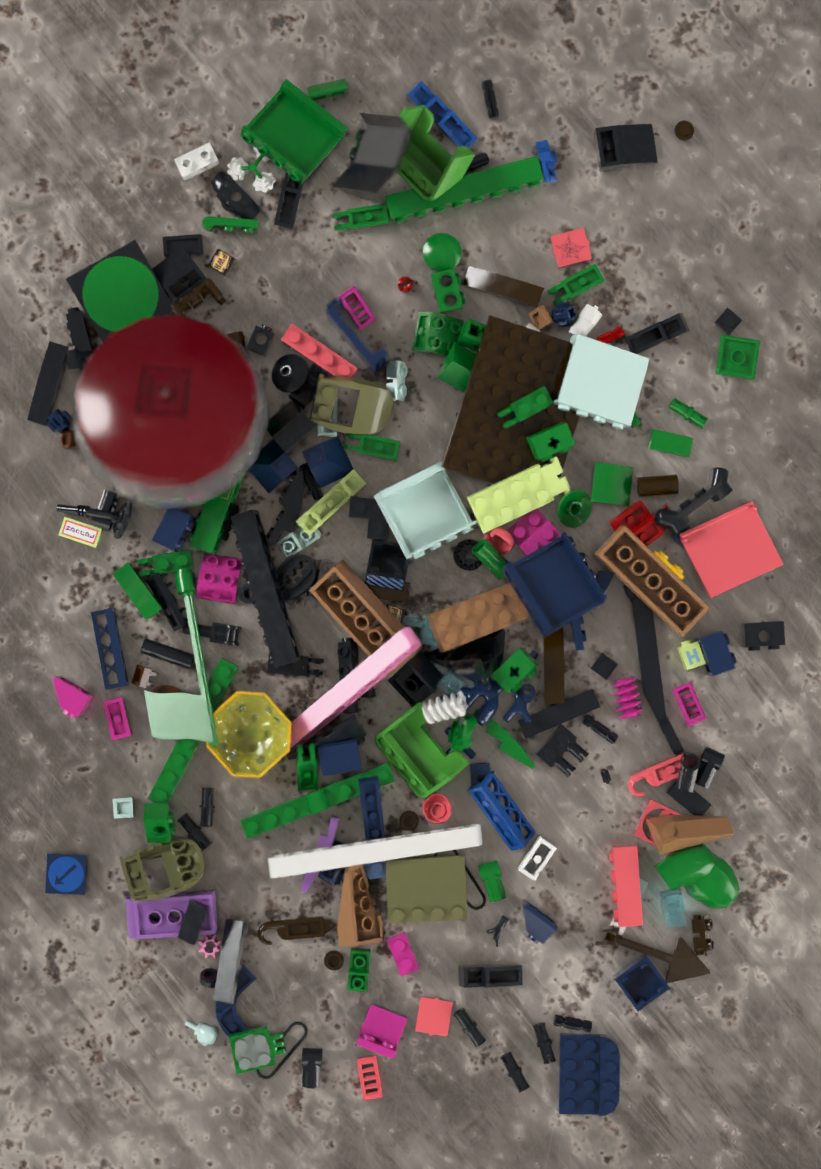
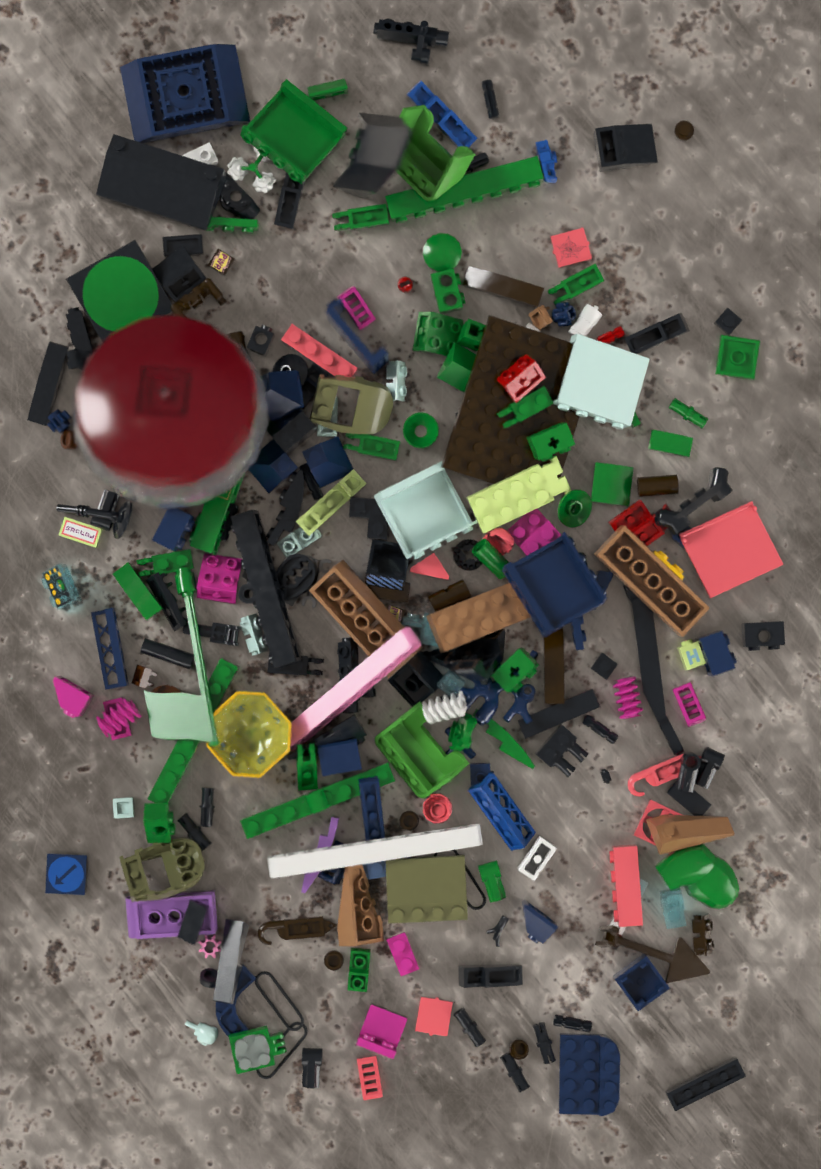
(61, 586): none -> slope
(118, 717): none -> dark pink piece
(160, 182): none -> black slope
(213, 100): none -> dark blue slope
(251, 626): none -> light aqua hinge
(282, 393): none -> dark blue slope
(286, 996): none -> black piece
(414, 34): none -> black piece
(416, 420): none -> green piece
(430, 567): none -> coral slope
(450, 596): none -> dark brown pin
(519, 1049): none -> dark brown plate
(521, 377): none -> red bracket
(705, 1084): none -> black plate

